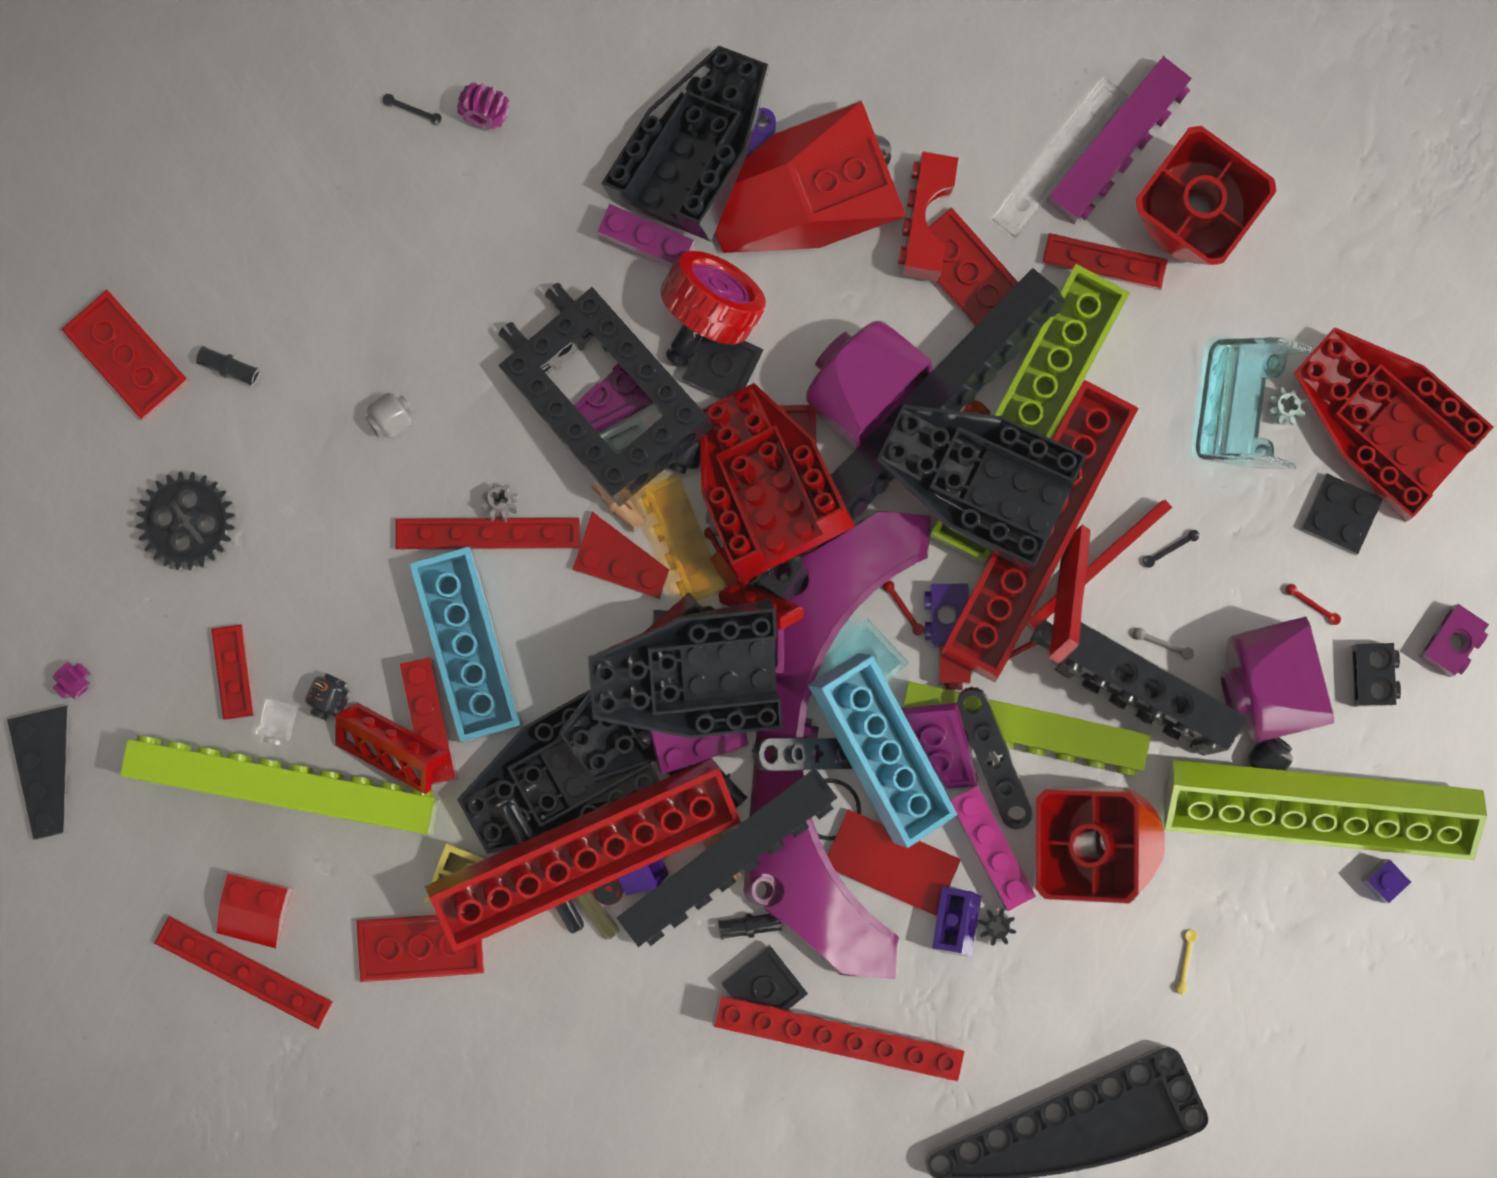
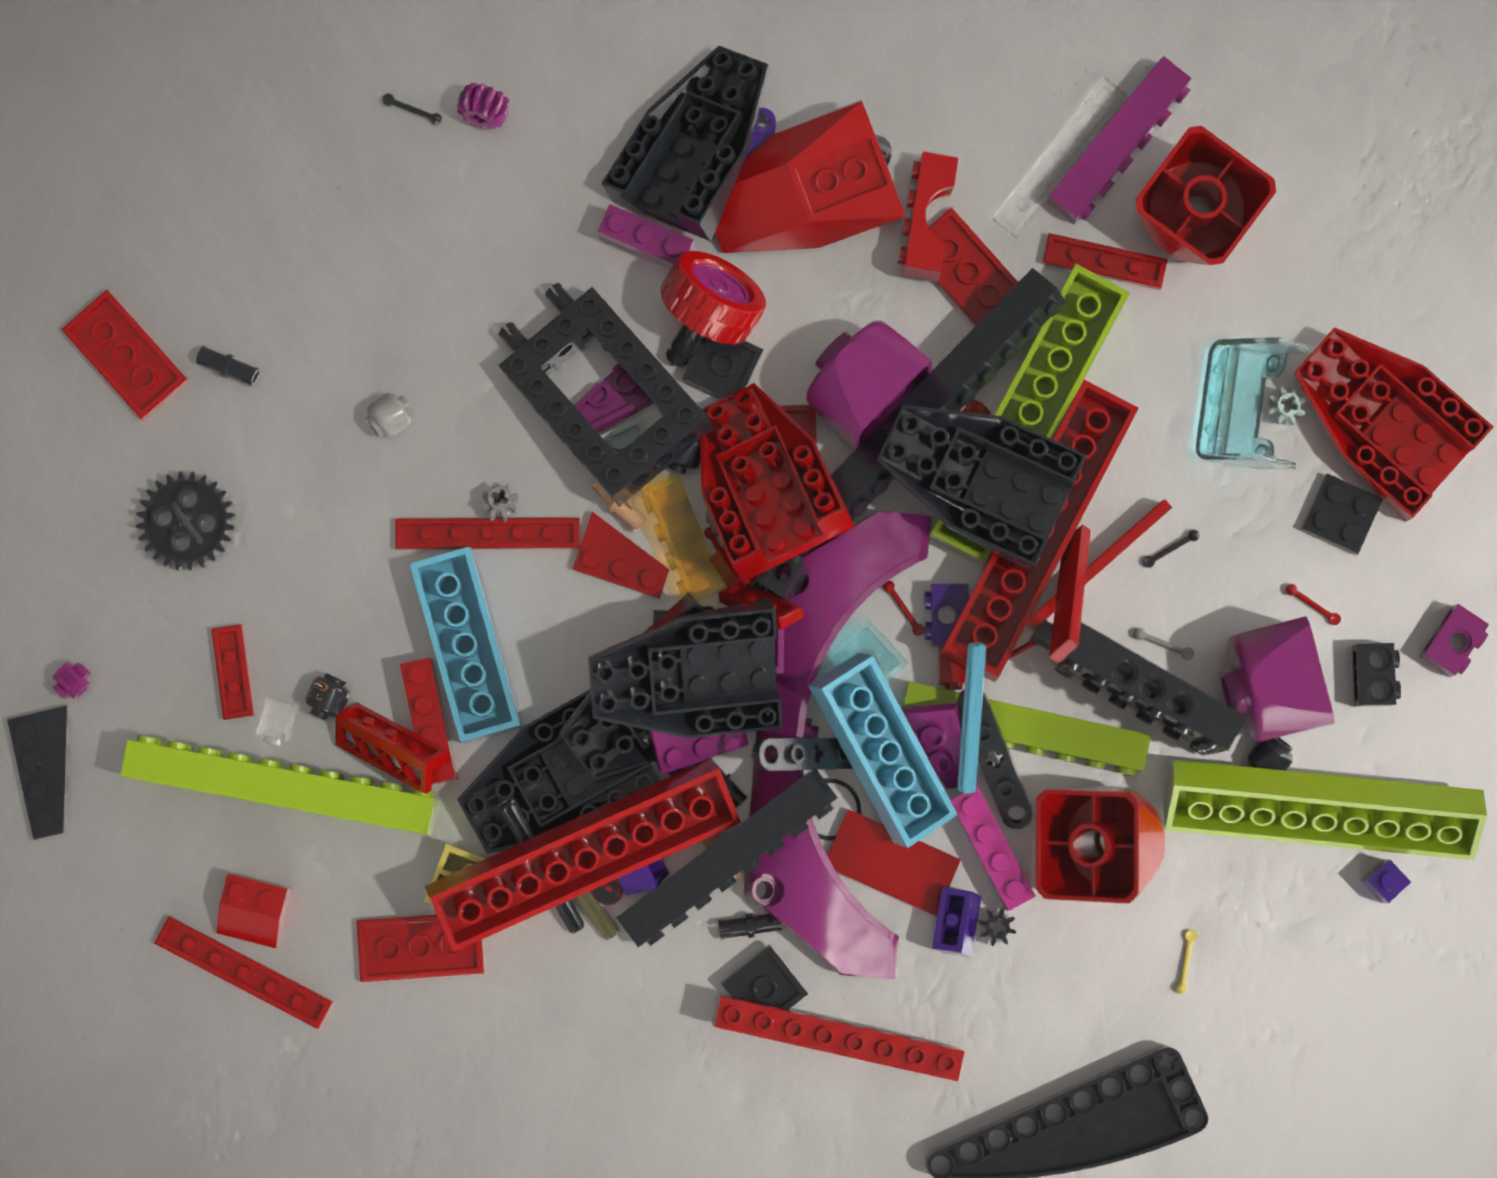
(971, 717): none -> medium azure axle

